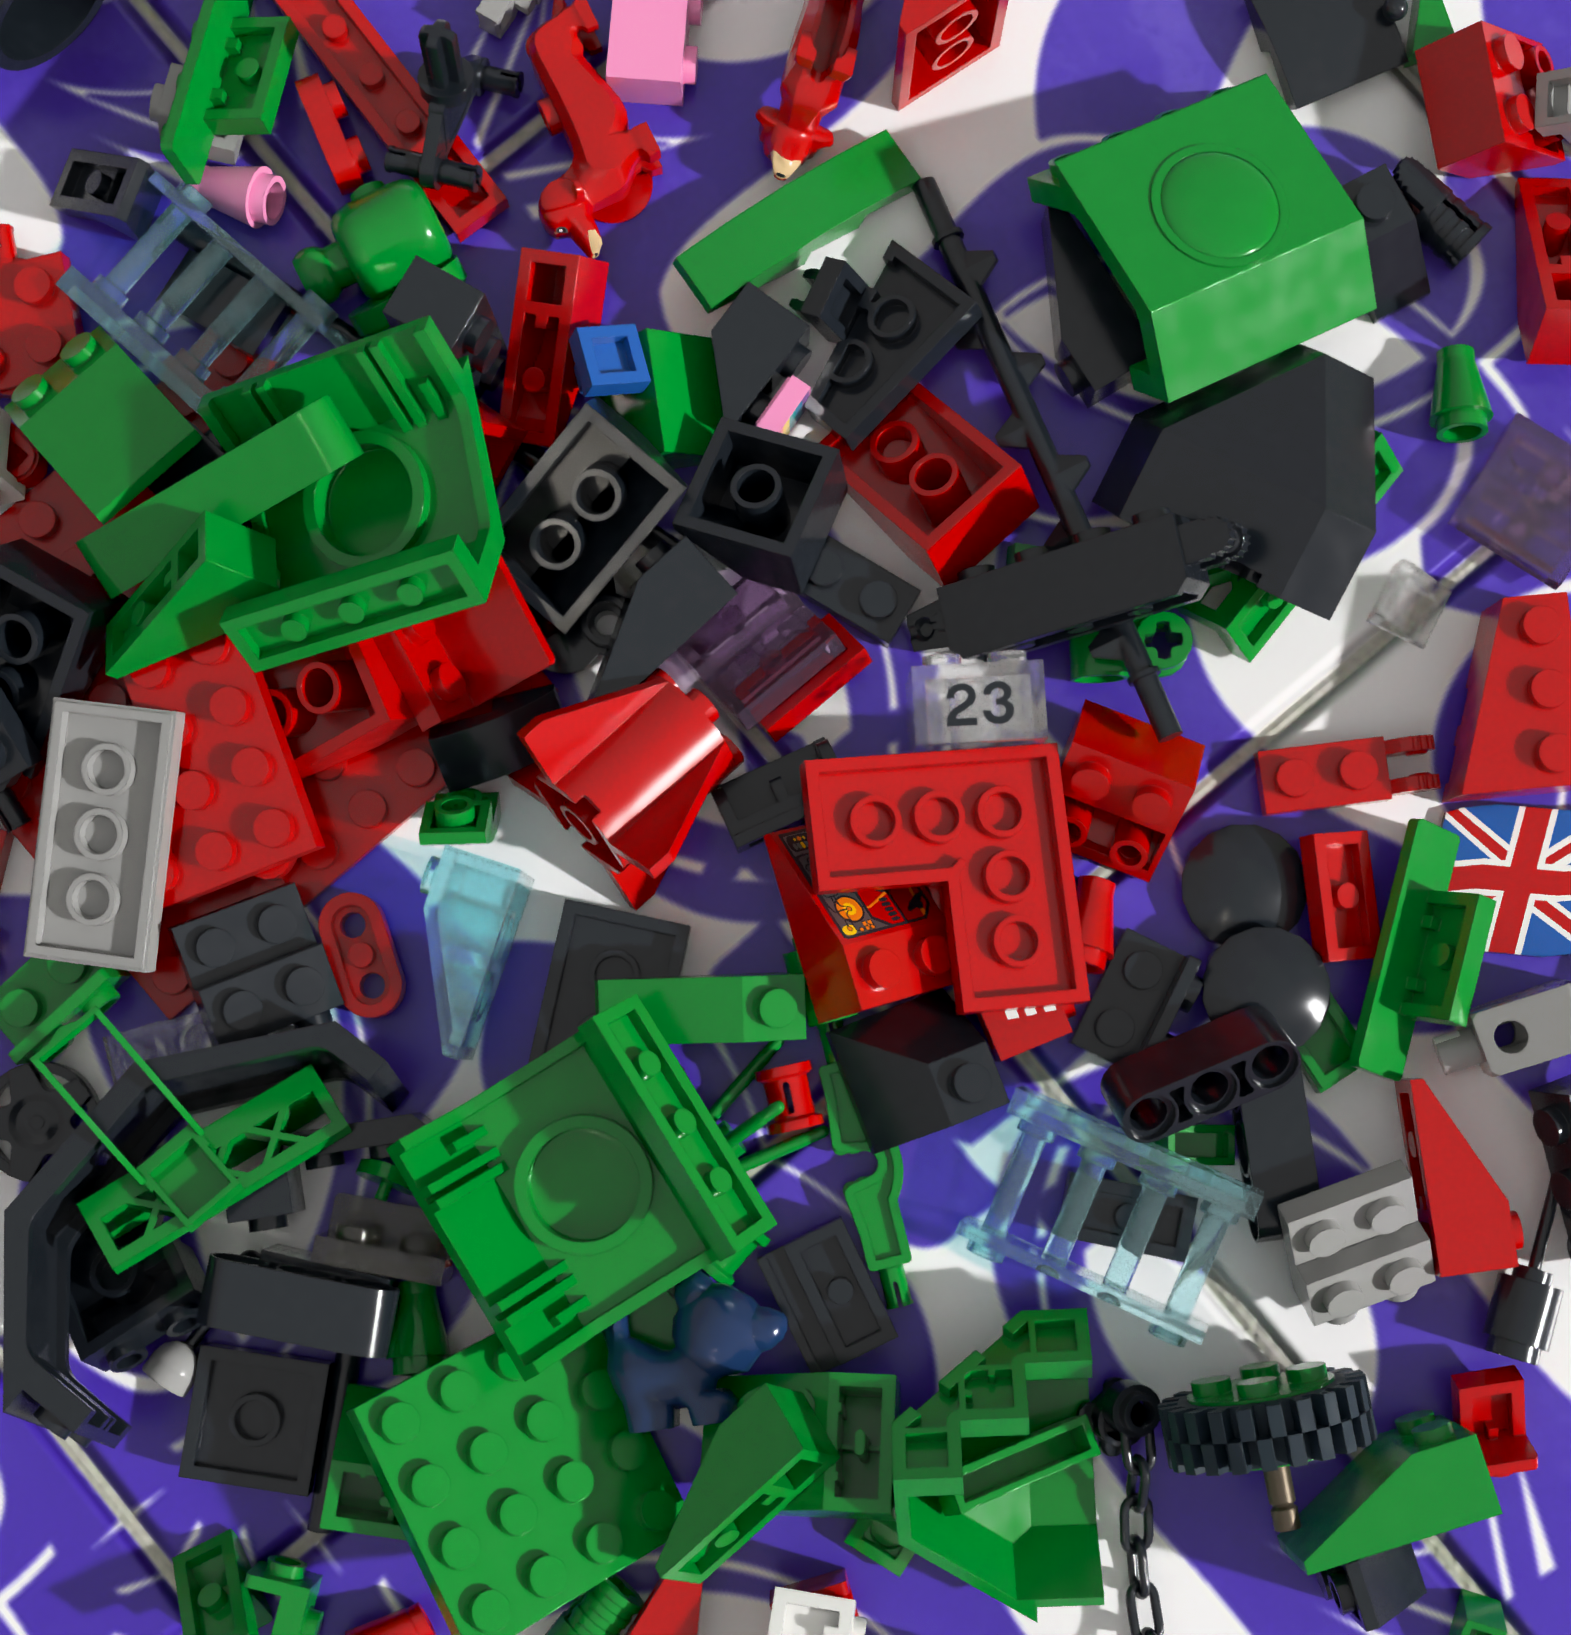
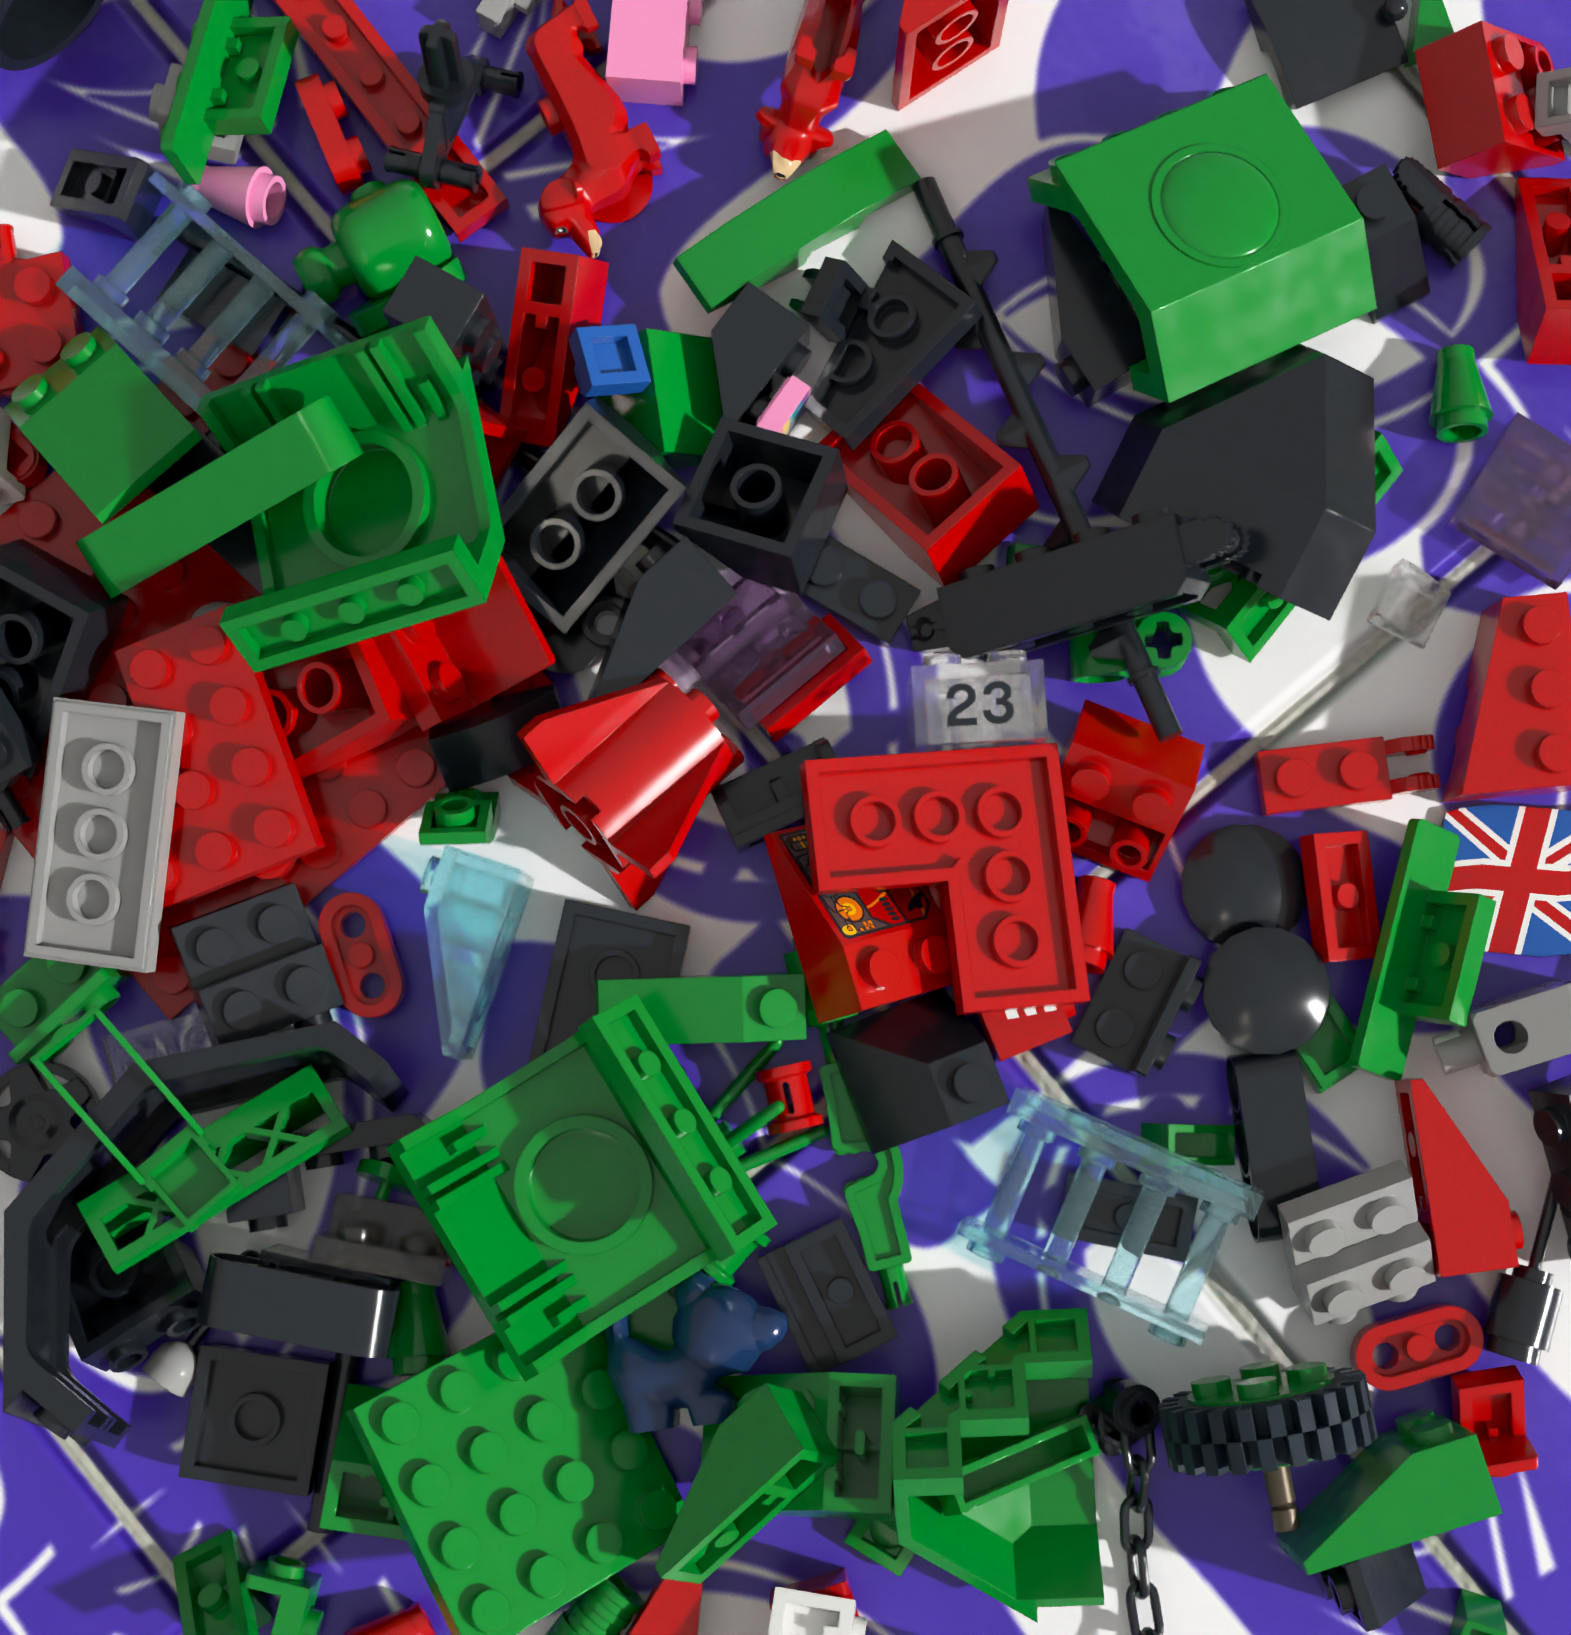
(188, 592): green slope -> none
(1200, 1074): black beam -> none
(1414, 1347): none -> red plate

